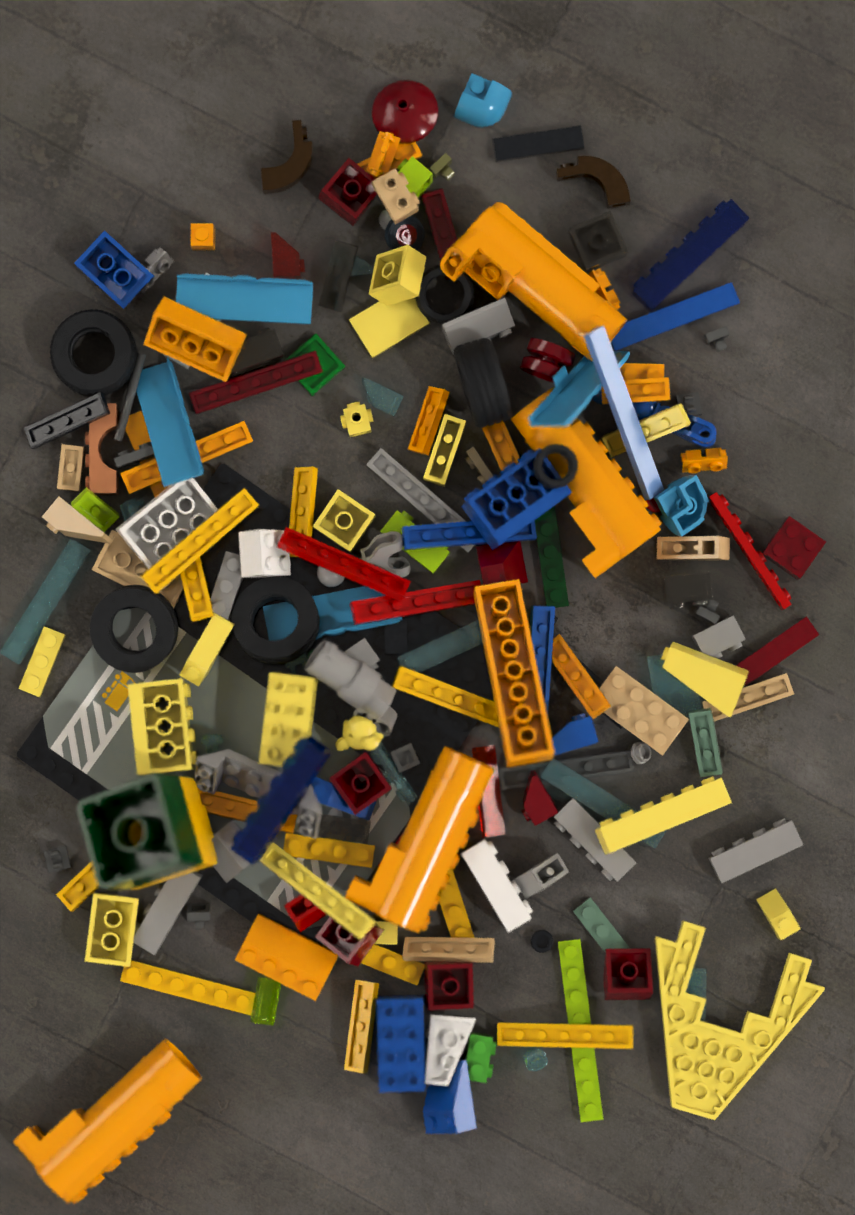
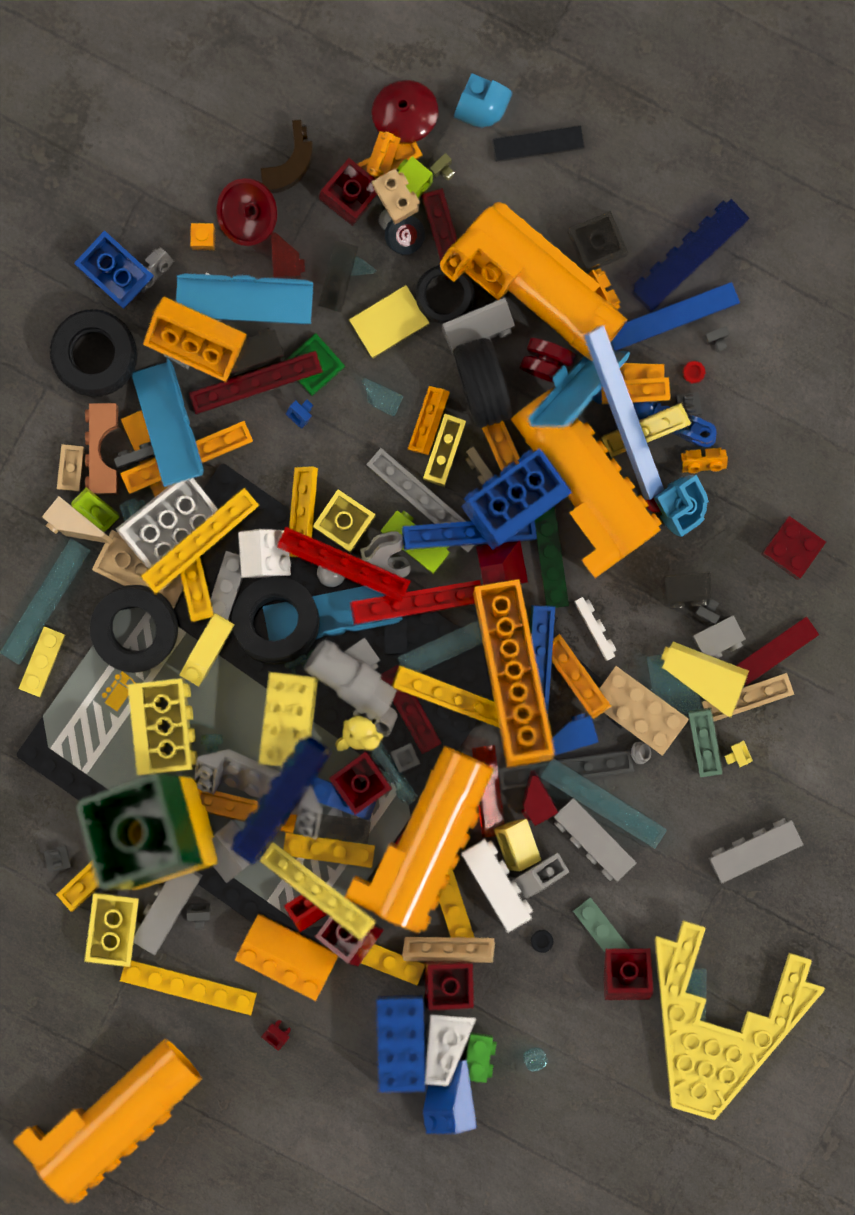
(67, 420): black tile -> none
(129, 398): dark grey bar -> none
(237, 215): none -> dark red dish
(265, 1001): clear neon green tile -> none
(275, 1036): none -> dark red tile
(300, 413): none -> blue tile
(359, 427): light yellow brick -> none
(361, 1026): yellow plate -> none
(390, 933): light yellow tile -> none
(397, 275): light yellow brick -> none
(413, 715): none -> dark red tile
(517, 845): none -> light yellow brick
(554, 483): black tyre -> none
(565, 1035): yellow plate -> none
(578, 1013): lime plate -> none
(596, 628): none -> white plate
(603, 173): dark brown arch -> none
(662, 816): light yellow brick -> none
(693, 372): none -> red tile
(693, 548): tan slope -> none
(739, 754): none -> light yellow tile
(745, 543): red plate -> none
(778, 914): light yellow slope -> none

